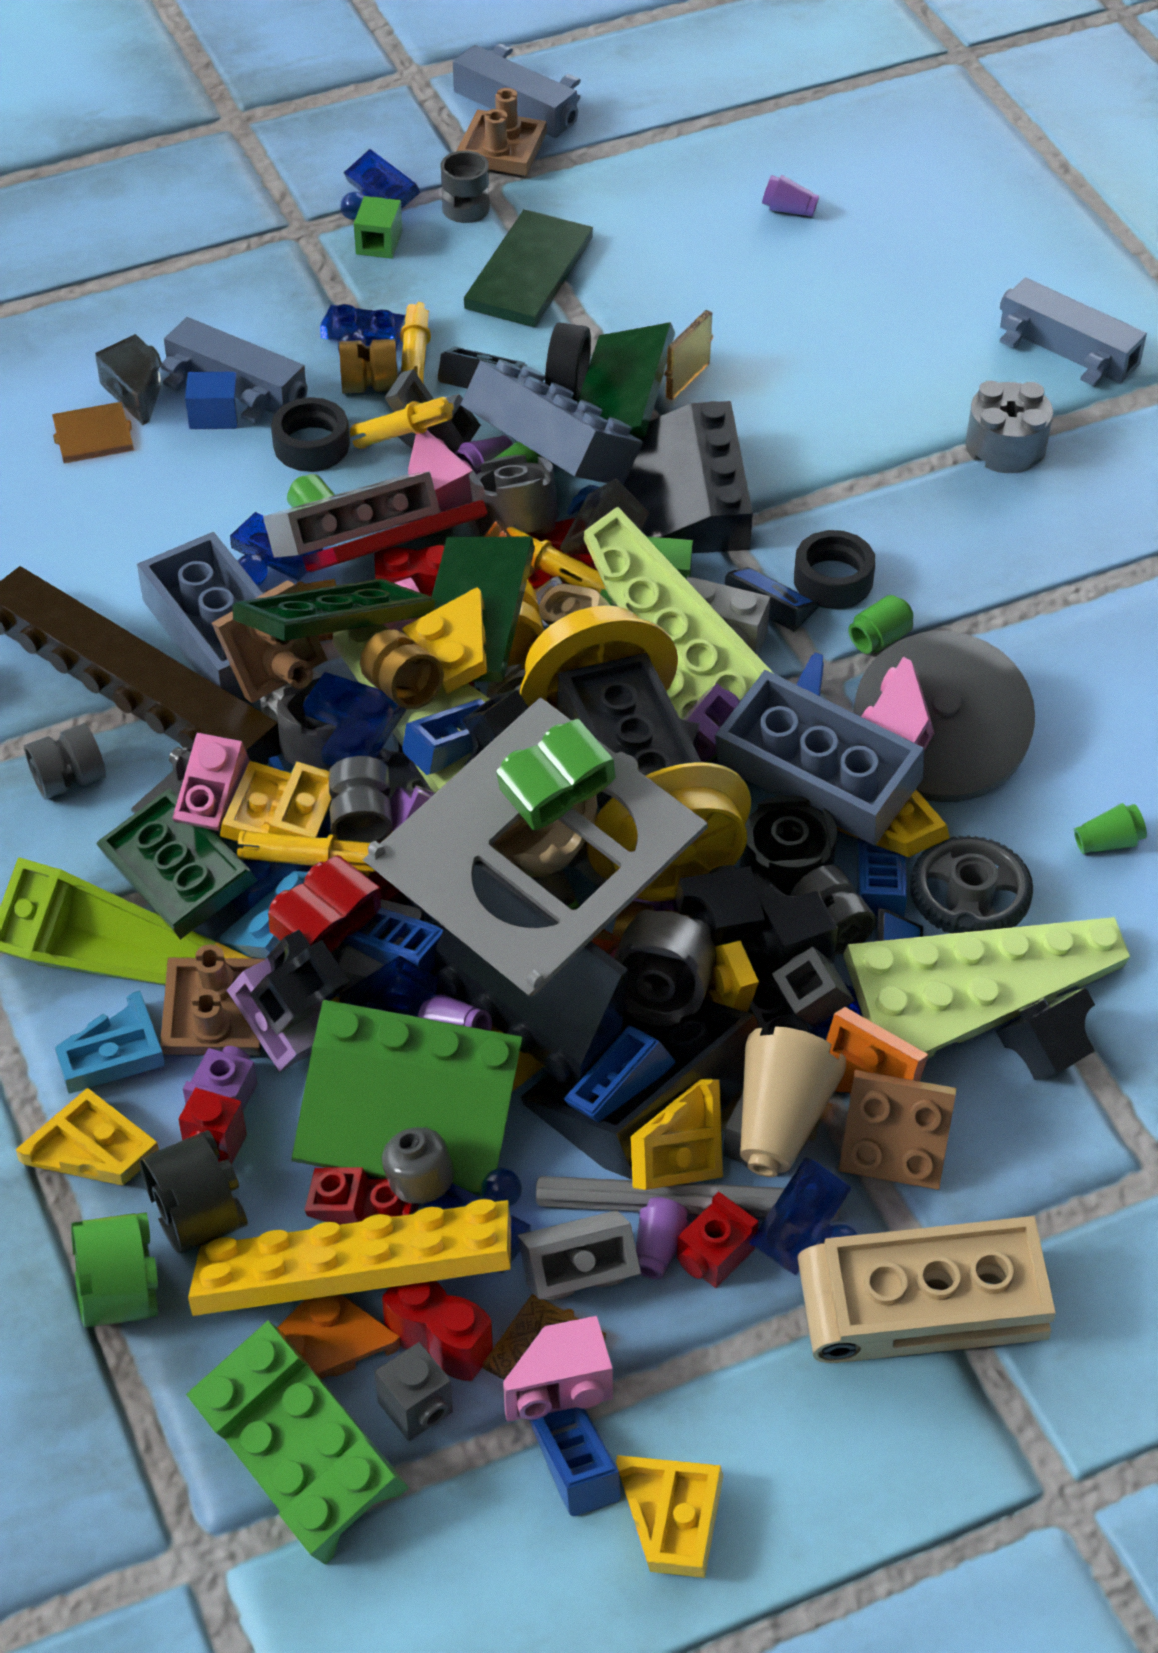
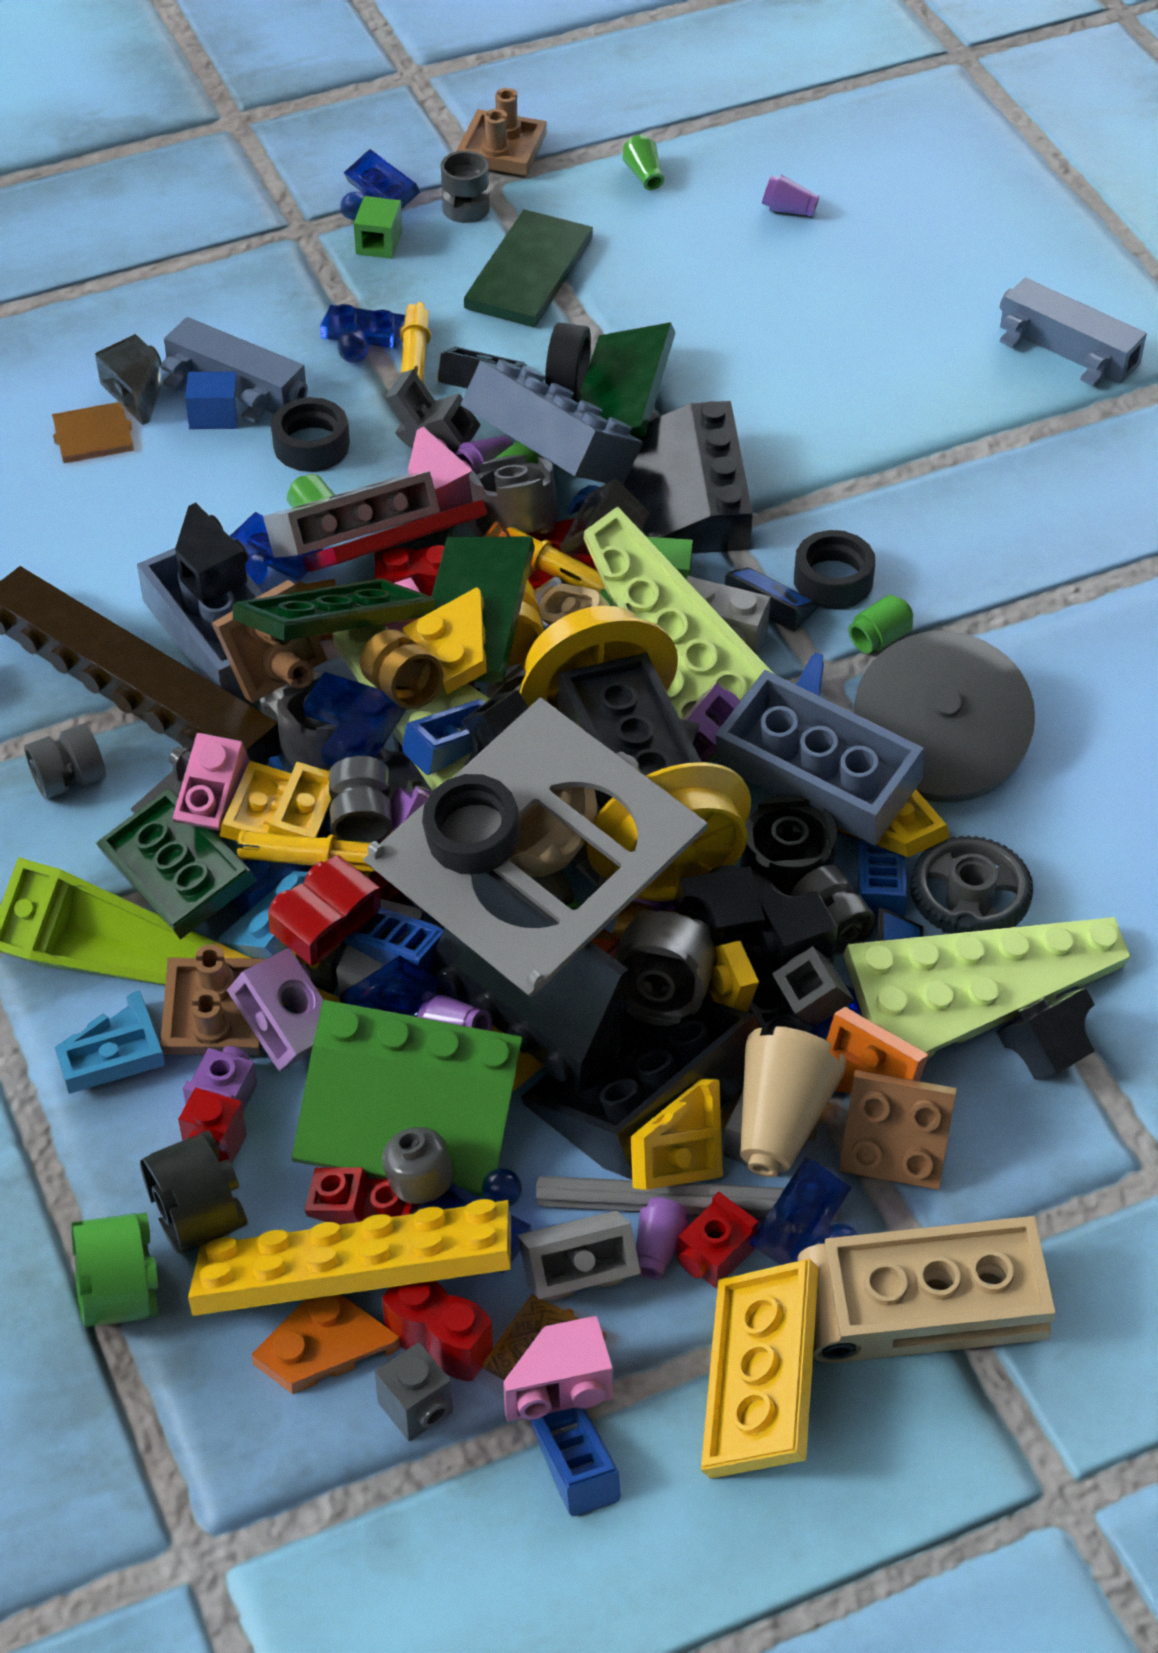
(88, 1142): yellow wing -> none
(208, 557): none -> black slope
(295, 1439): bright green piece -> none
(297, 982): black brick -> none
(367, 365): pearl gold wheel -> none
(414, 418): yellow axle -> none
(465, 791): none -> black tyre
(482, 73): sand blue brick -> none
(555, 774): bright green brick -> none
(625, 1070): blue slope -> none
(643, 159): none -> bright green cone
(673, 1511): yellow wing -> none
(688, 354): clear orange piece -> none
(761, 1370): none -> yellow tile
(902, 705): bright pink slope -> none
(1009, 425): flat silver brick -> none
(1112, 830): bright green cone -> none

